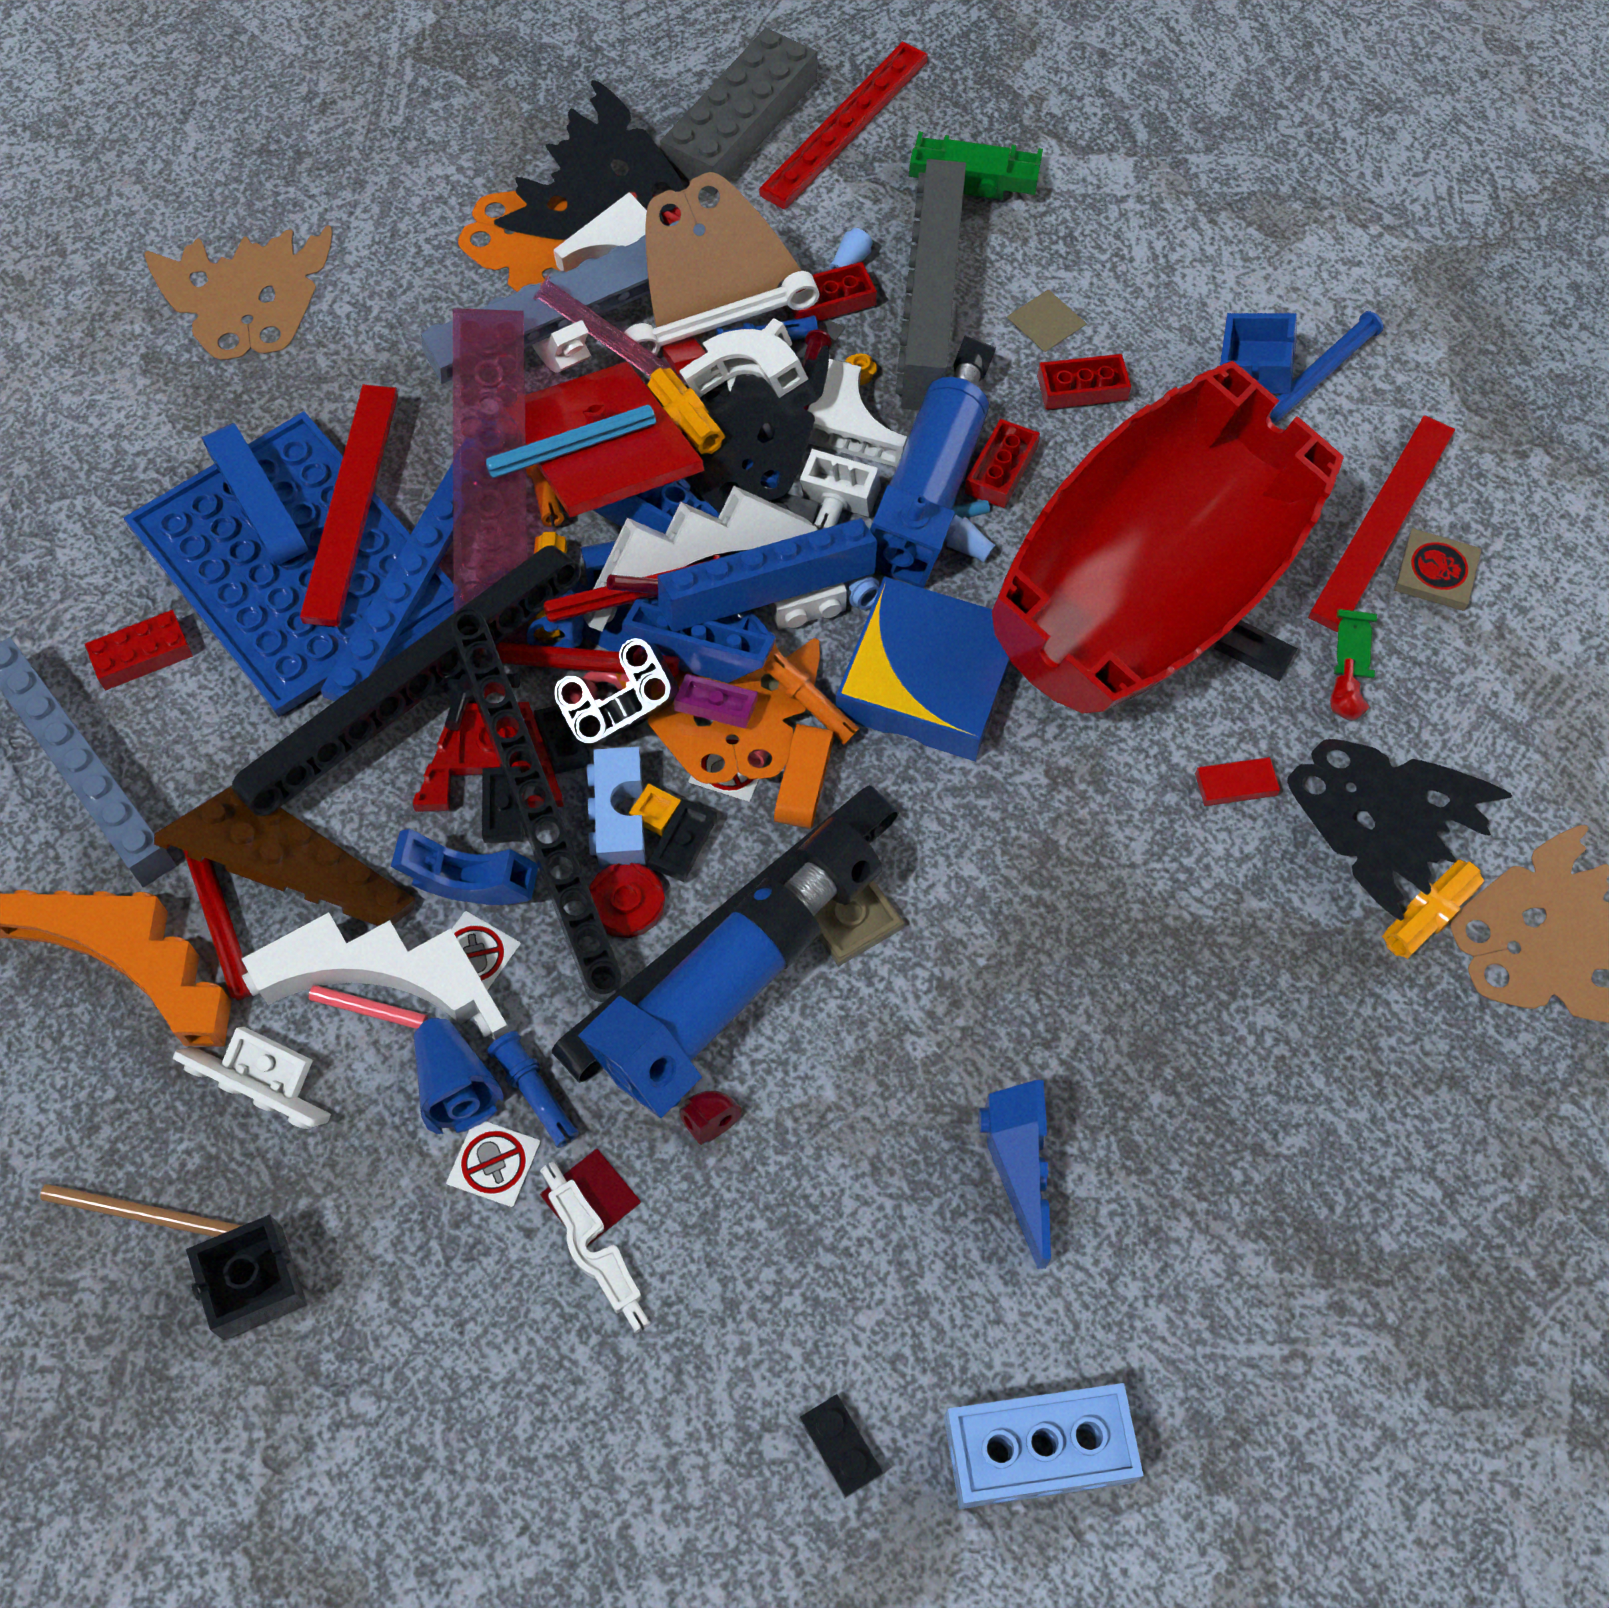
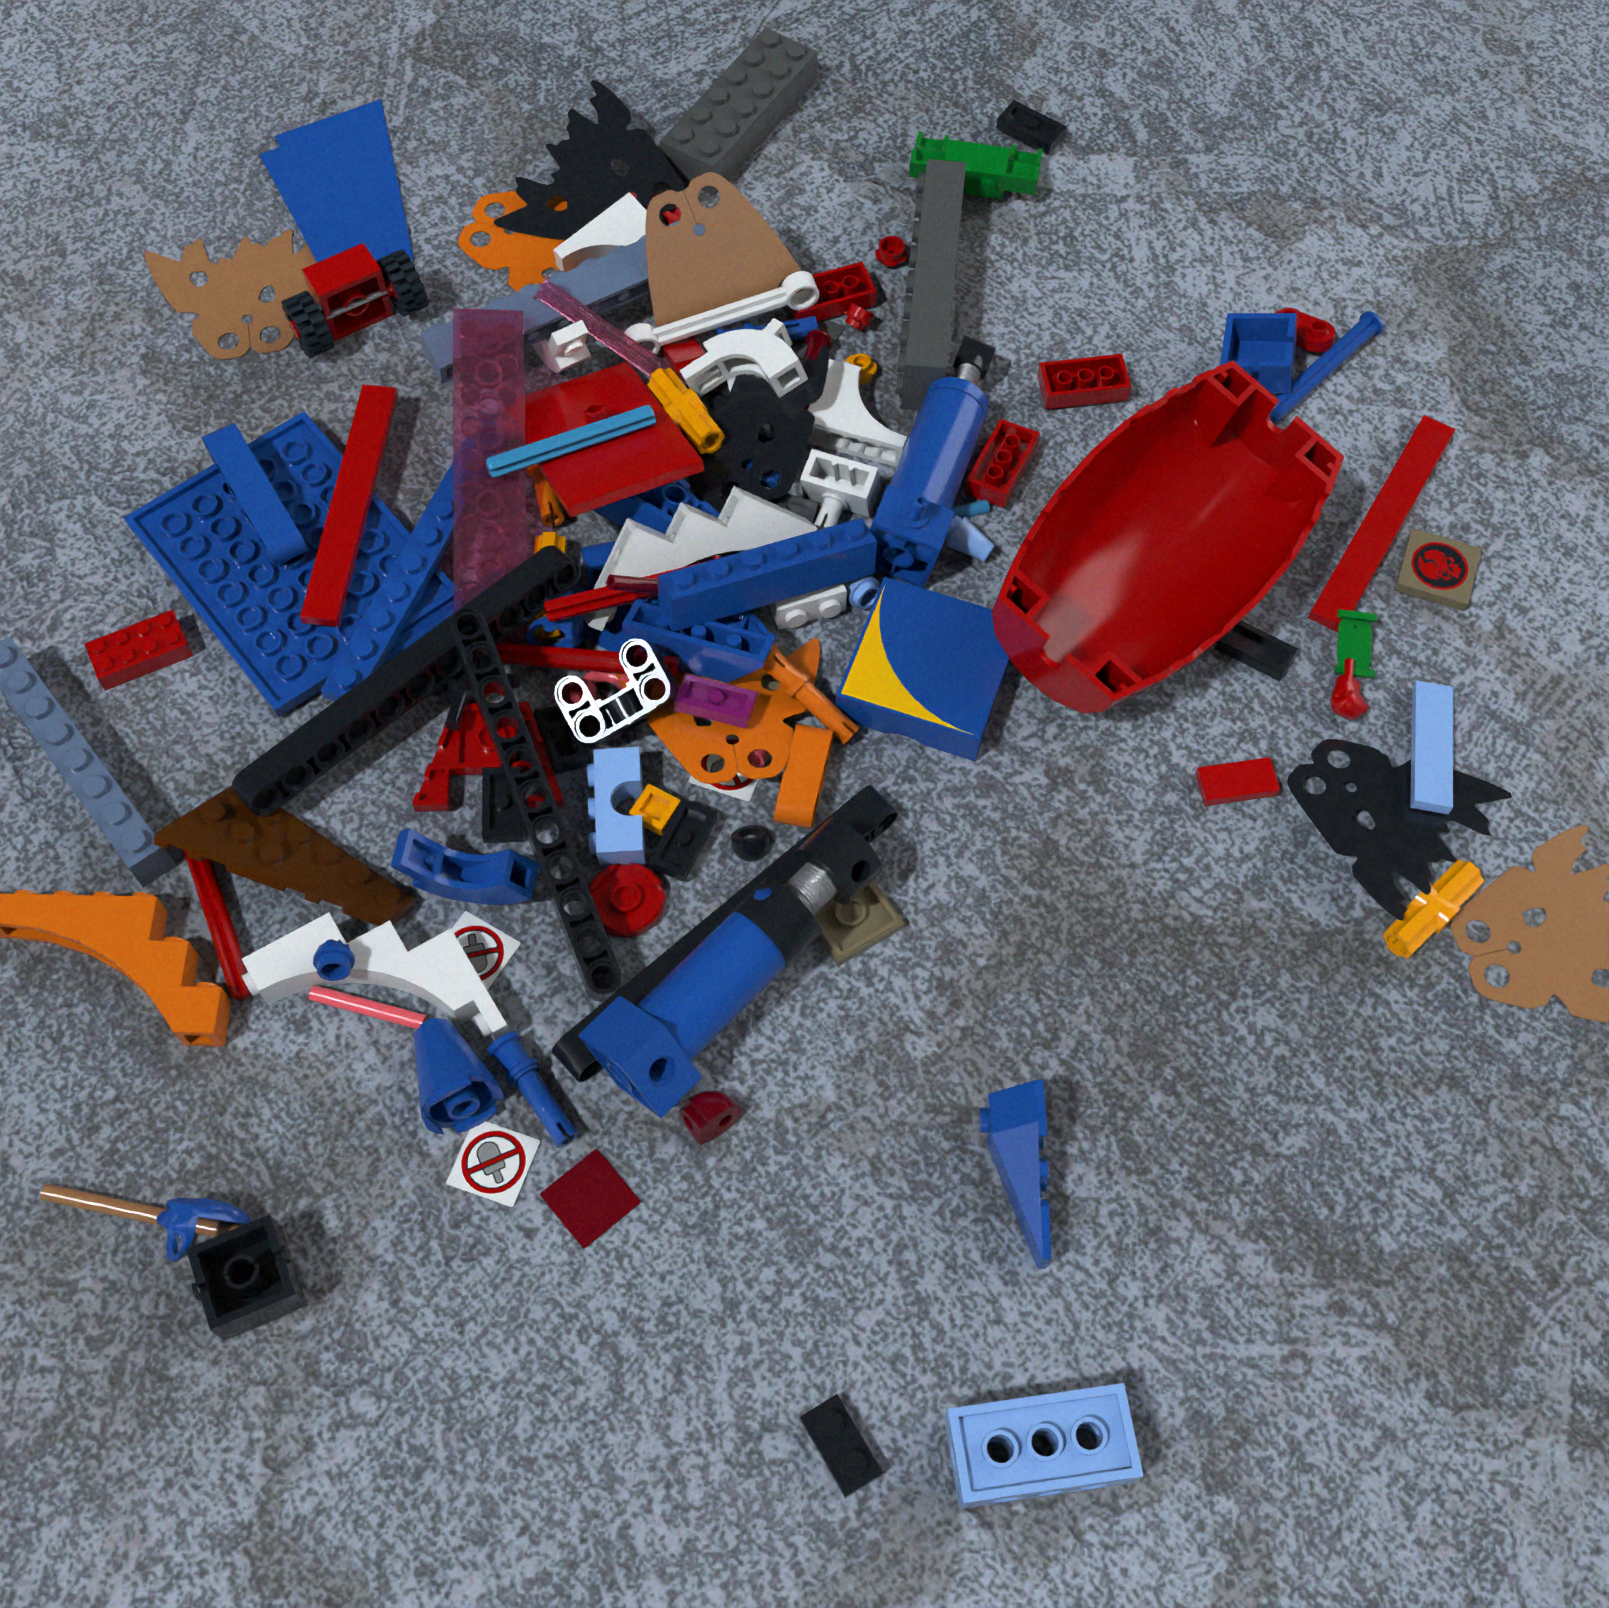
(183, 1216): none -> blue piece
(261, 1071): white bracket -> none
(333, 960): none -> blue plate
(342, 183): none -> blue sticker
(351, 294): none -> brick
(604, 1265): white piece -> none
(750, 848): none -> black piece
(842, 125): red tile -> none
(853, 248): light blue cone -> none
(858, 317): none -> red plate
(891, 251): none -> red plate
(1031, 127): none -> black plate
(1046, 320): dark tan sticker -> none
(1312, 333): none -> red plate
(1432, 747): none -> light blue tile

